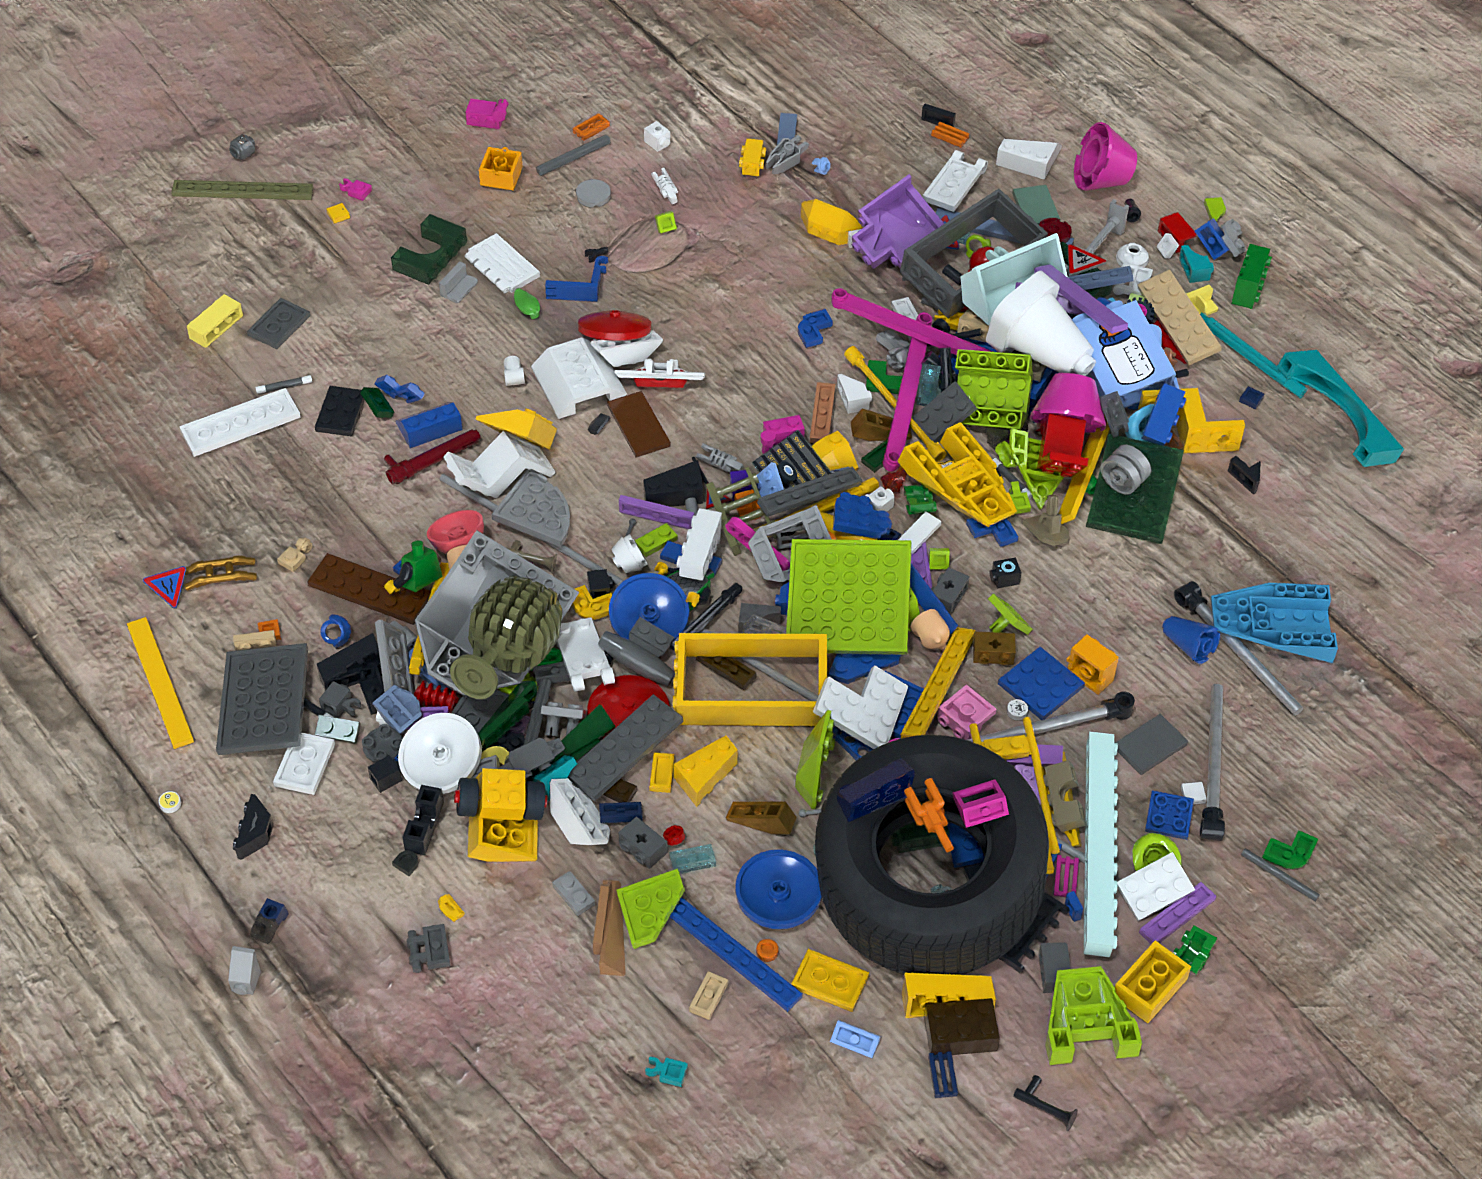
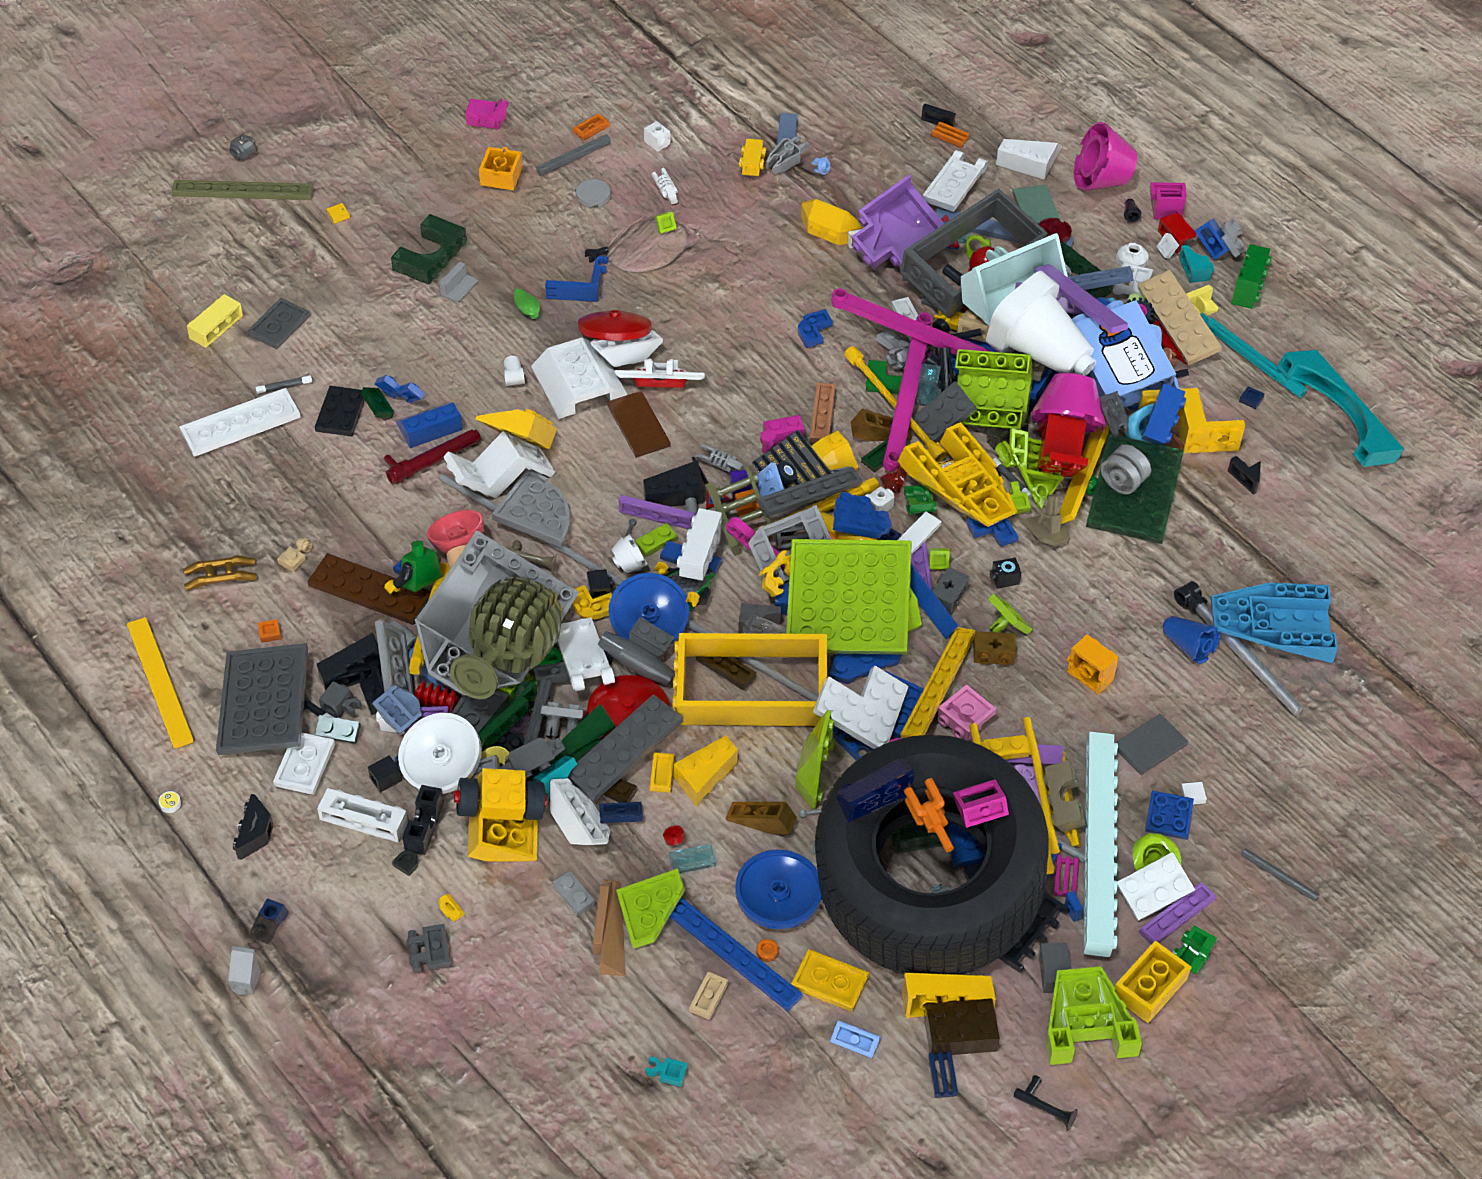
(167, 584): piece -> none
(255, 640): tan plate -> none
(345, 630): blue piece -> none
(357, 189): dark pink plate -> none
(363, 814): none -> white brick
(381, 743): dark grey dish -> none
(502, 264): white hinge -> none
(598, 423): black piece -> none
(642, 842): dark grey brick -> none
(727, 597): black axle -> none
(771, 583): none -> yellow helmet
(853, 394): white slope -> none
(931, 629): light nougat piece -> none
(1017, 709): white tile -> none
(1041, 683): blue plate -> none
(1085, 260): light grey piece -> none
(1109, 709): flat silver piece -> none
(1167, 198): none -> dark pink plate
(1212, 825): flat silver piece -> none
(1215, 207): lime tile -> none
(1291, 856): green plate -> none

